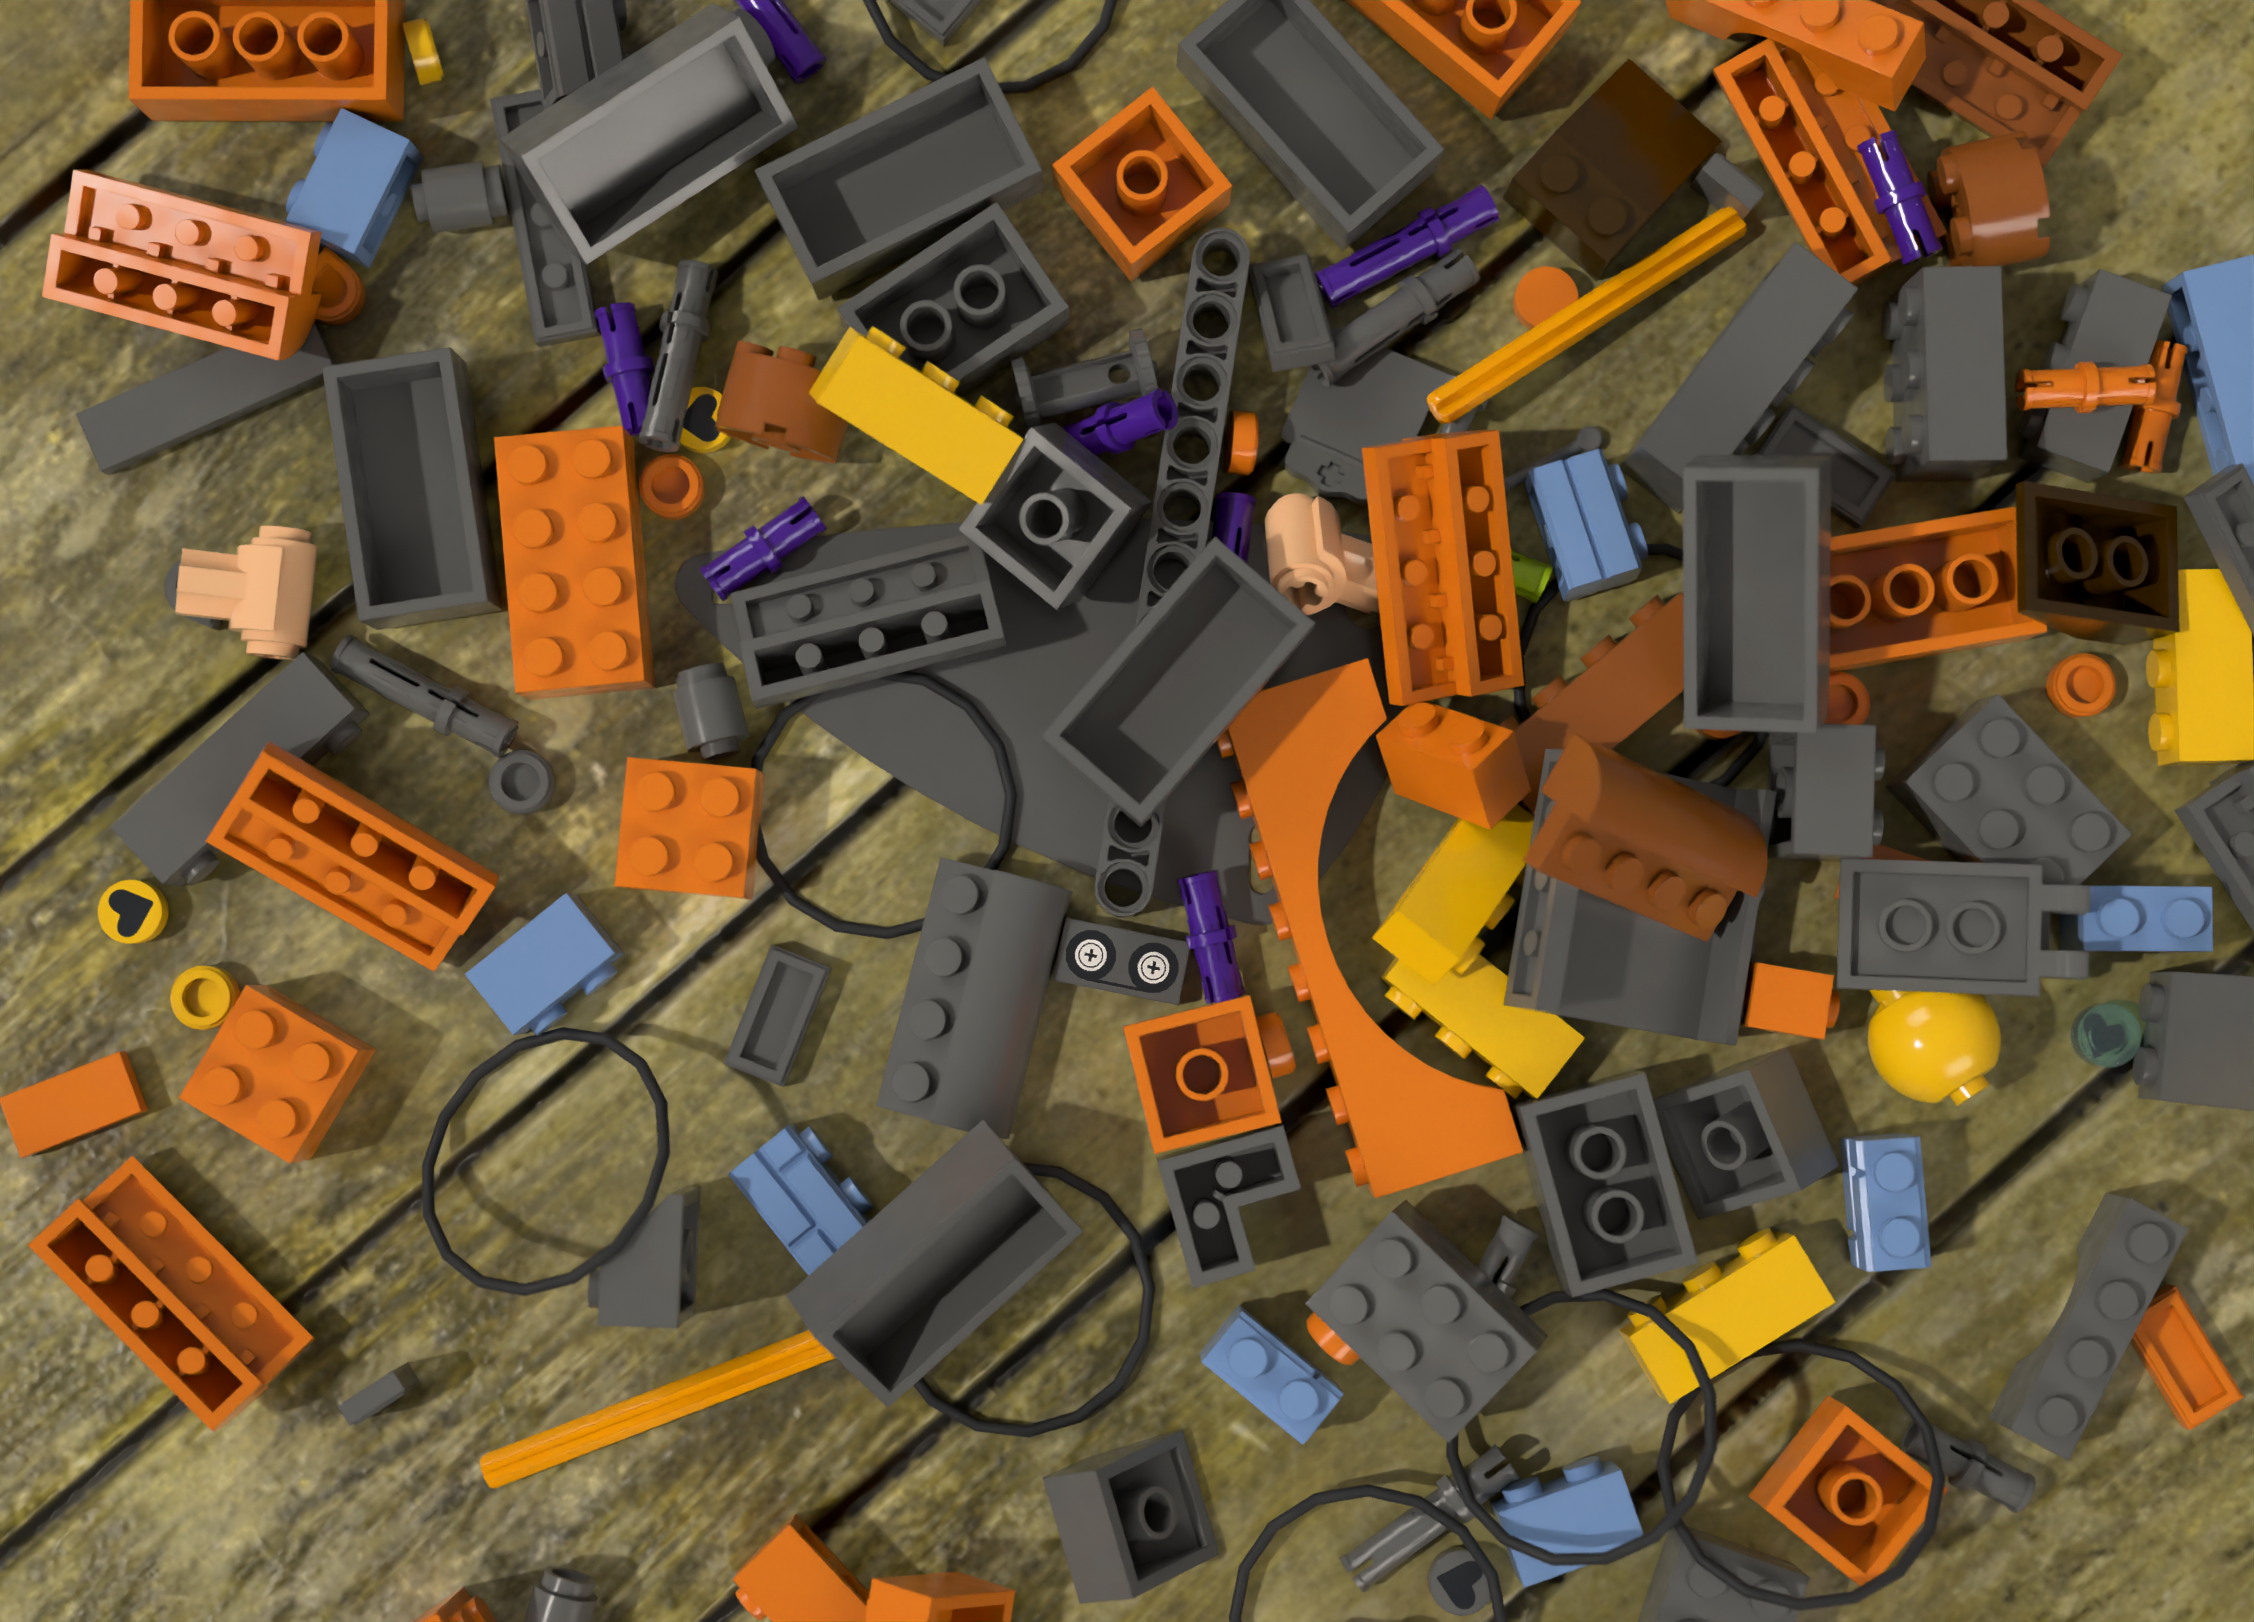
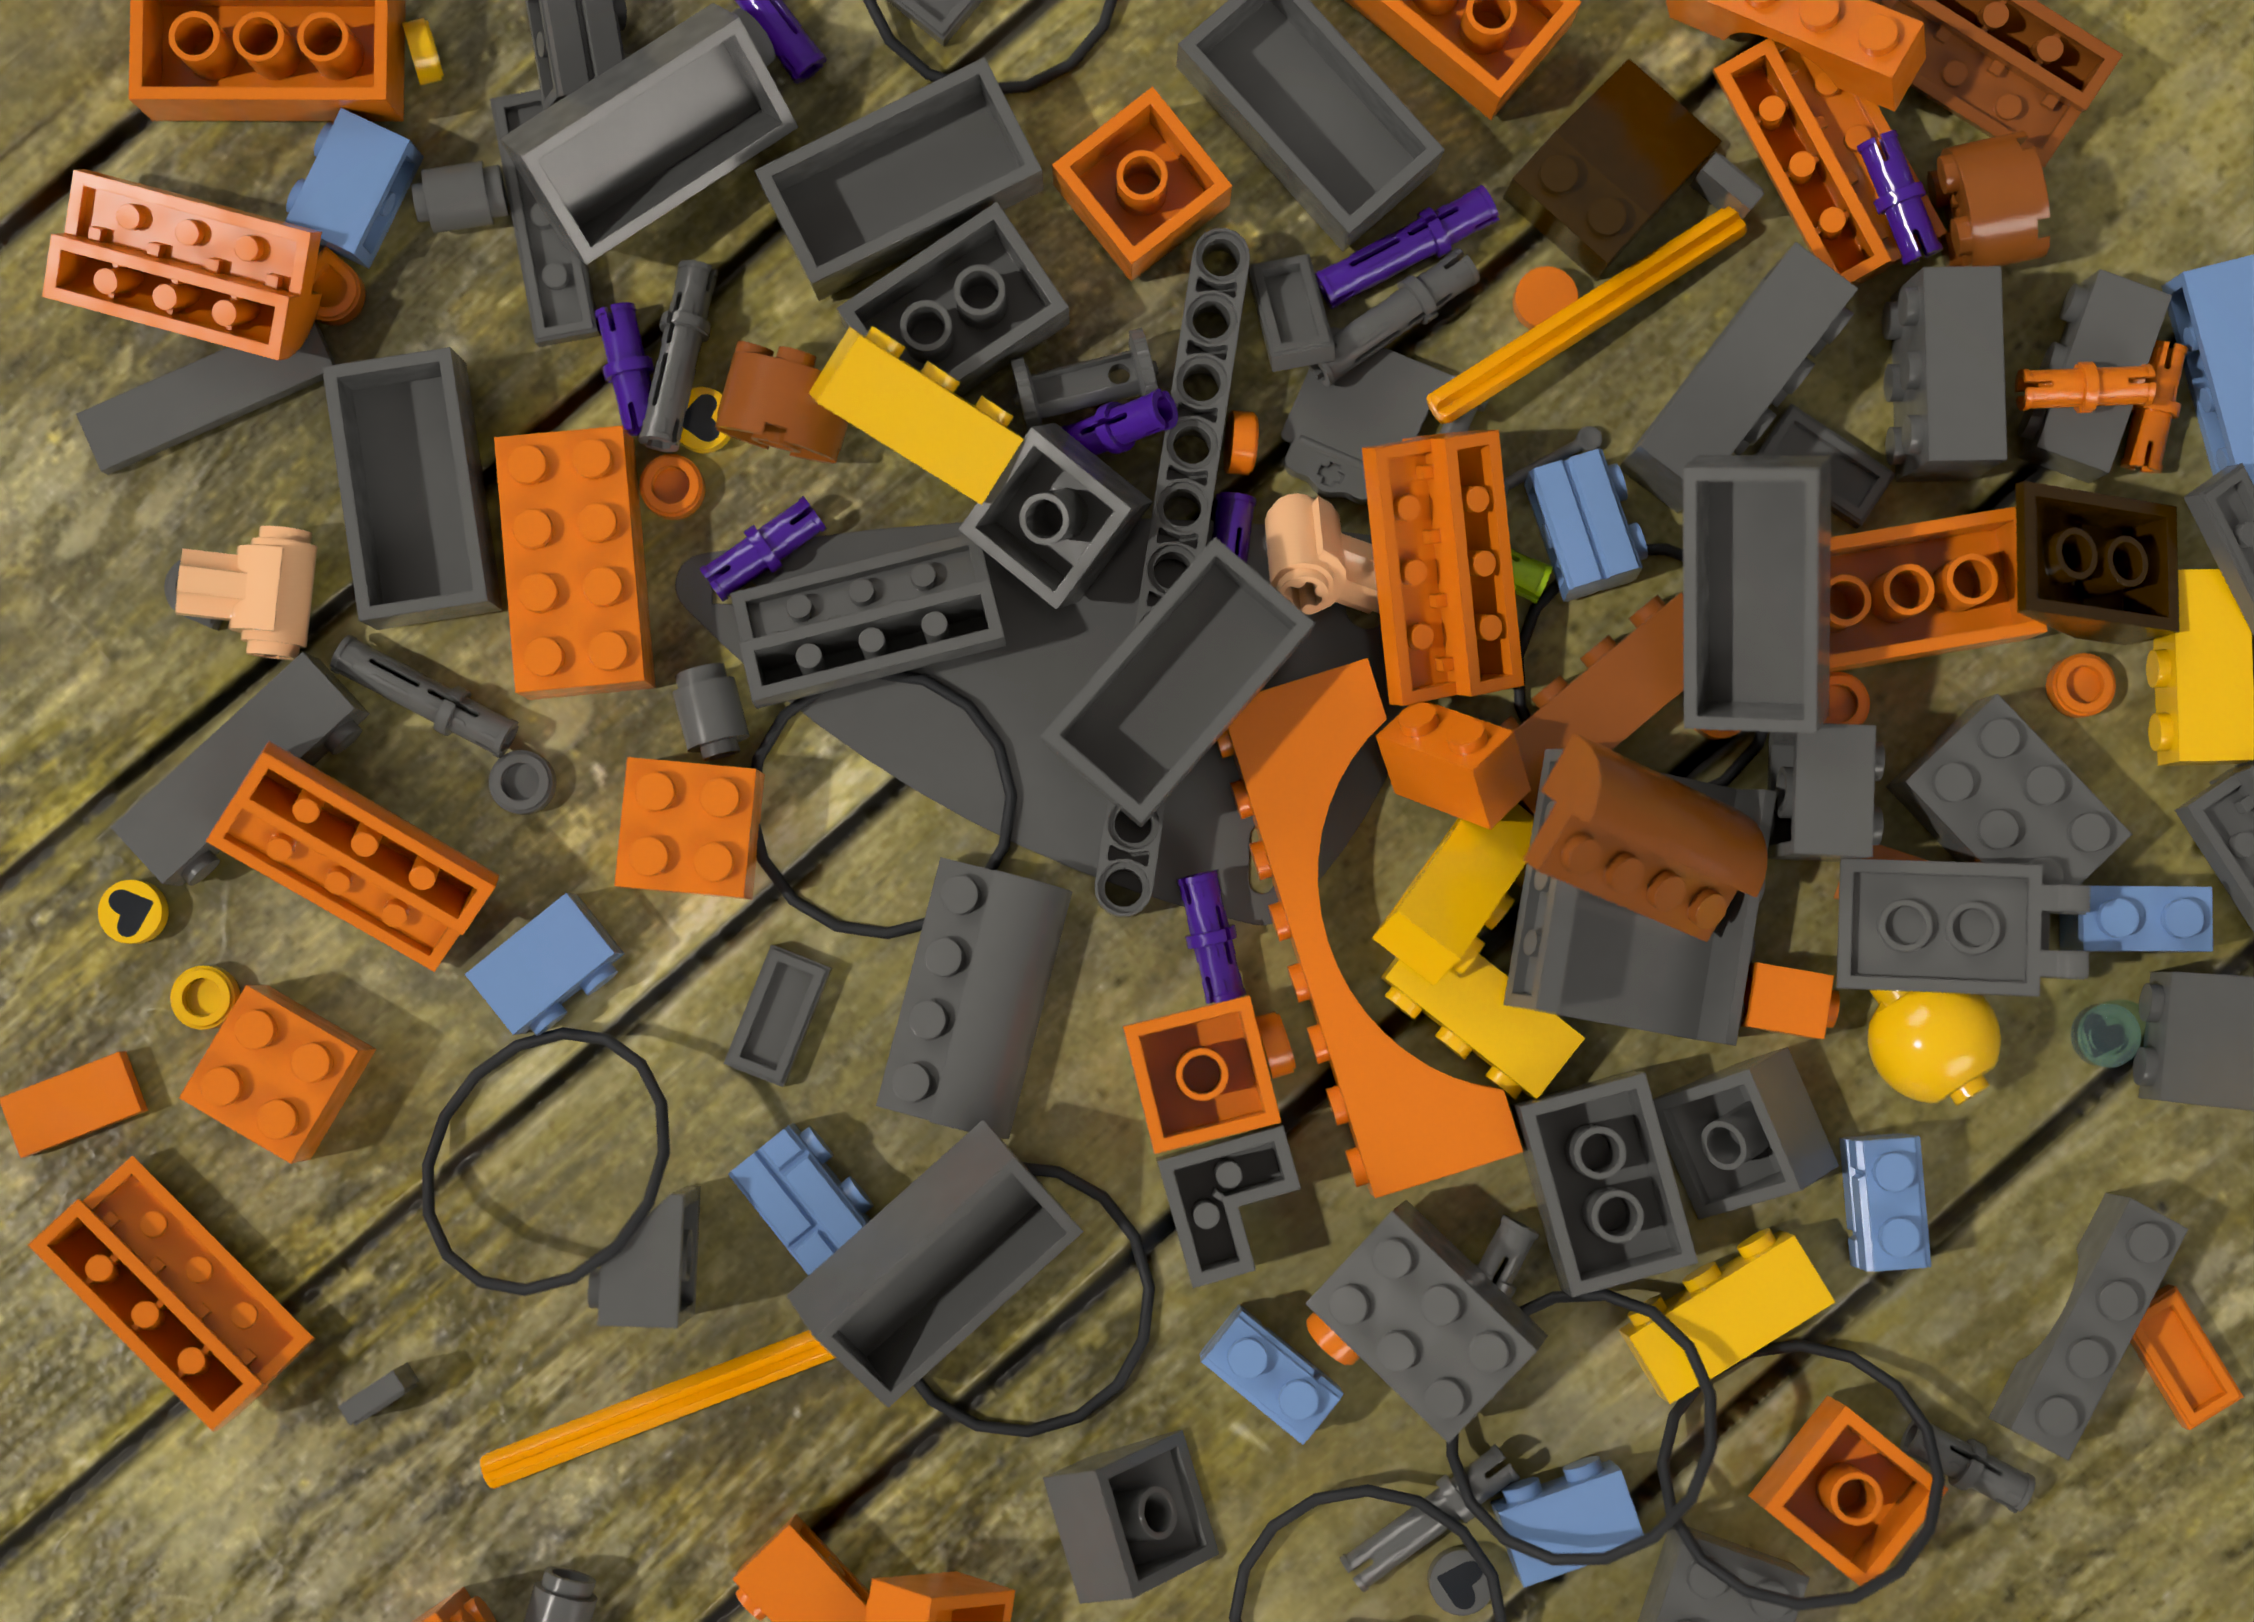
(1122, 961): tile -> none

